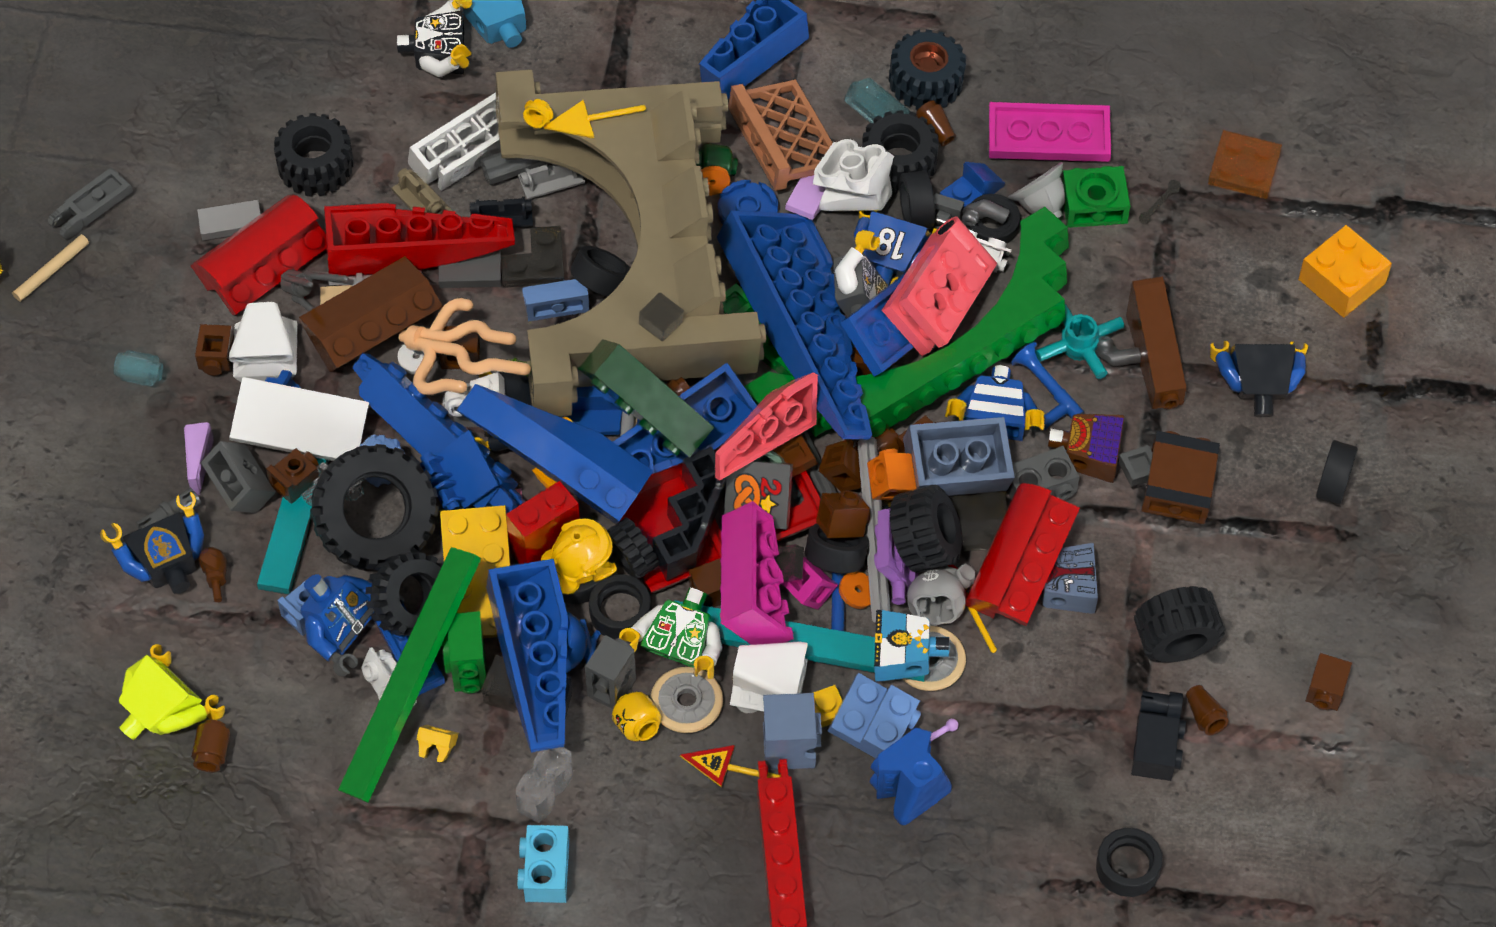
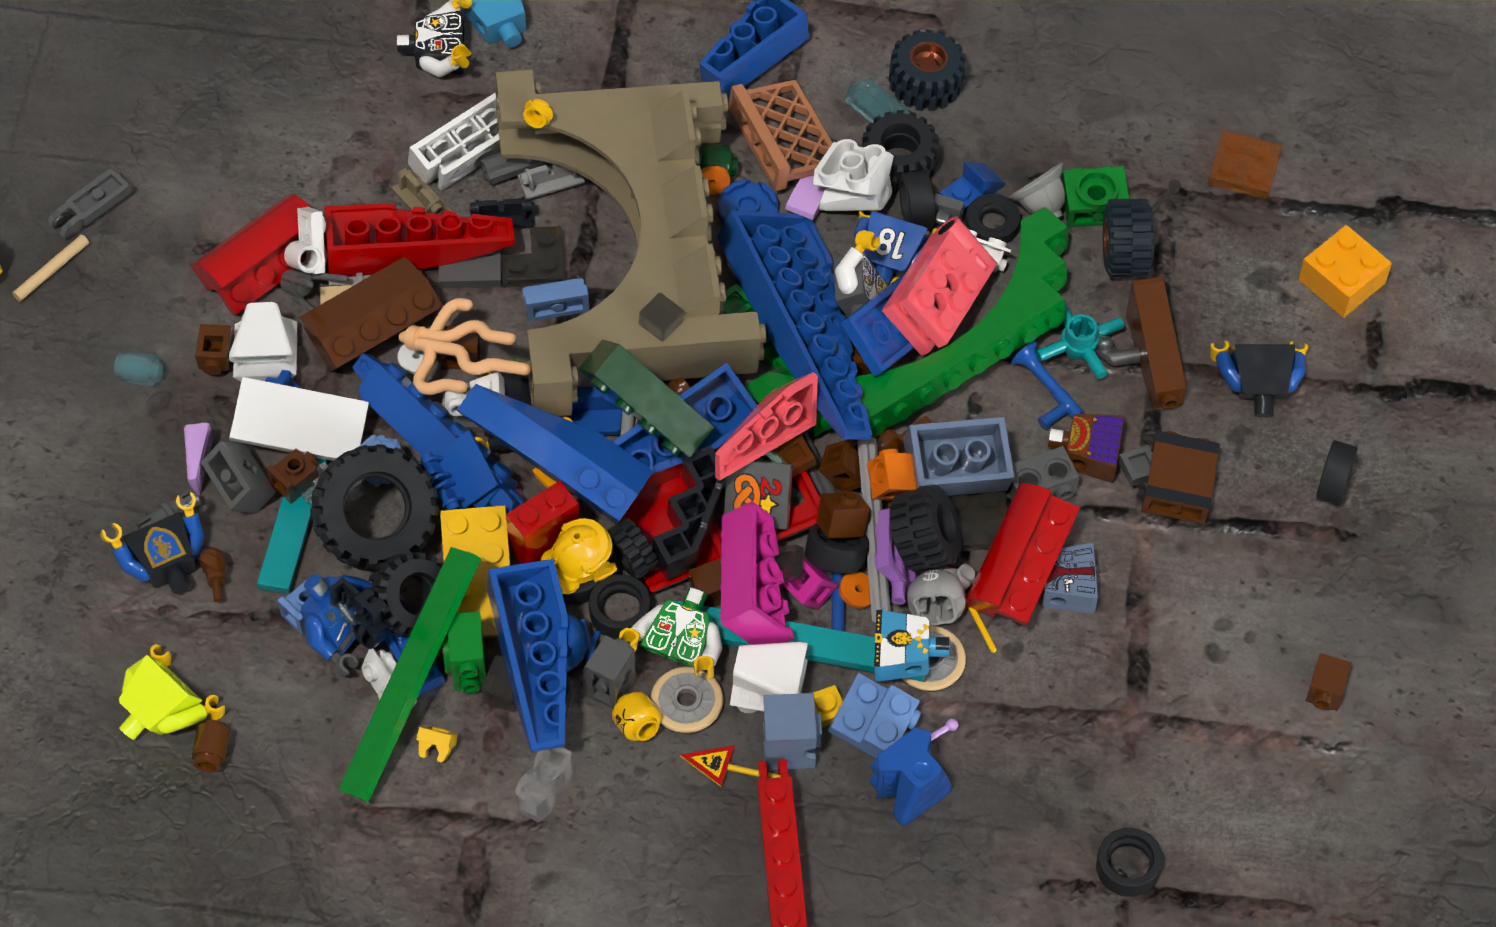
(226, 219): light grey tile -> none
(310, 135): black tyre -> none
(311, 239): none -> white plate
(367, 622): none -> black piece
(549, 863): medium azure brick -> none
(577, 121): yellow piece -> none
(598, 270): black tyre -> none
(936, 116): reddish brown cone -> none
(982, 209): flat silver arm -> none
(997, 398): torso -> none
(1049, 131): dark pink plate -> none
(1128, 237): none -> black wheel
(1158, 735): black hinge -> none
(1179, 624): black tyre -> none
(1206, 710): reddish brown cone -> none

